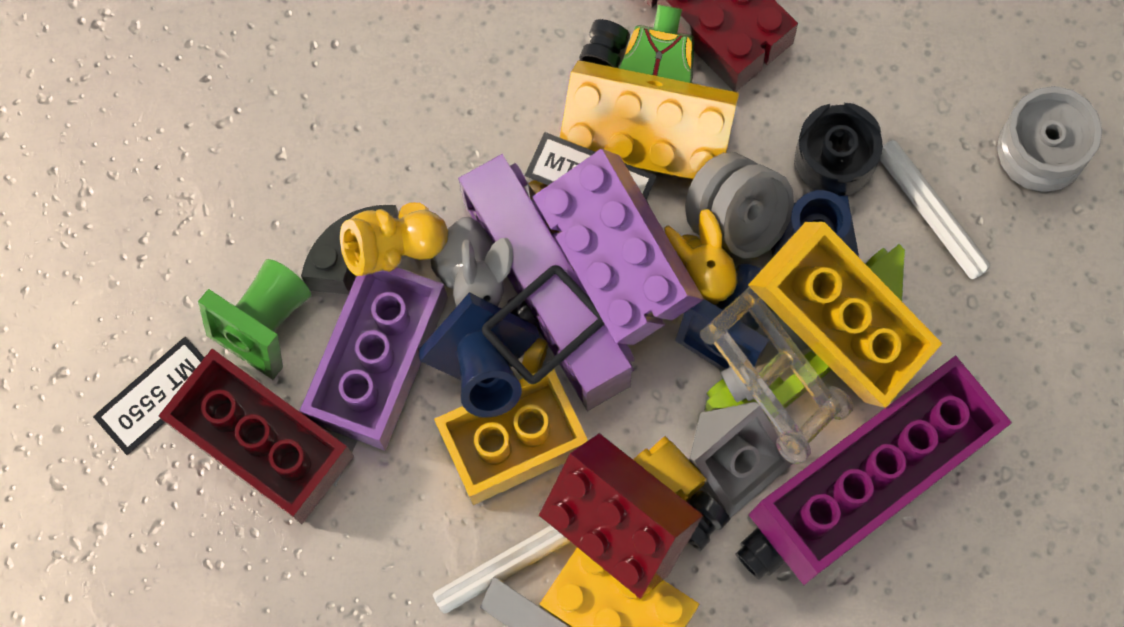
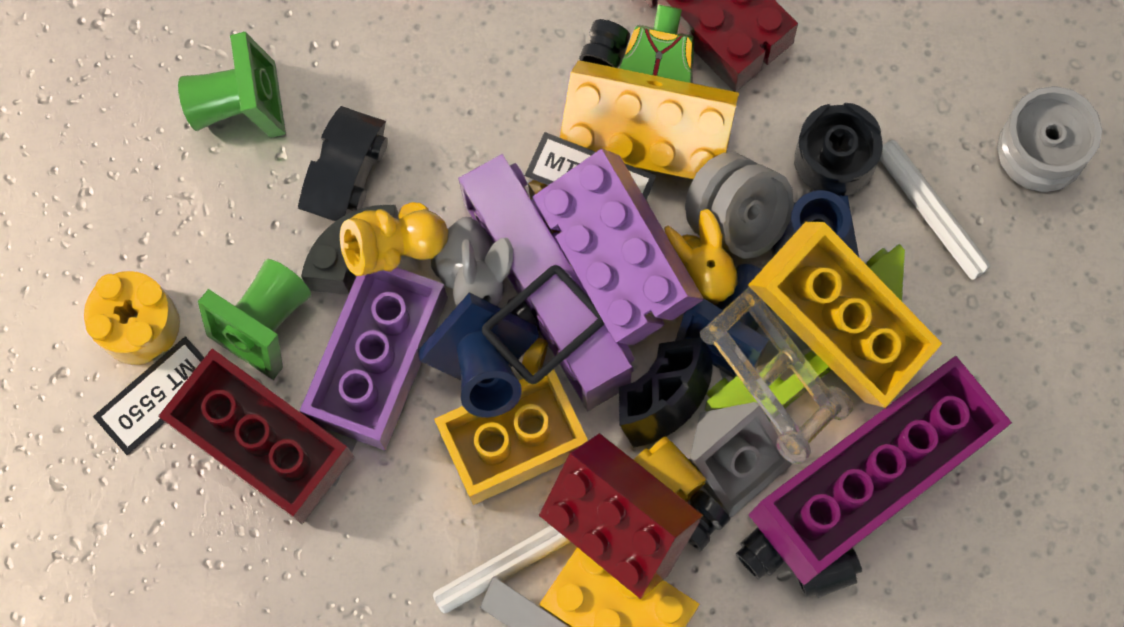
(116, 301): none -> yellow brick
(246, 89): none -> bright green plant
(347, 155): none -> black brick
(666, 393): none -> black brick
(735, 385): light grey plate -> none
(835, 577): none -> black brick

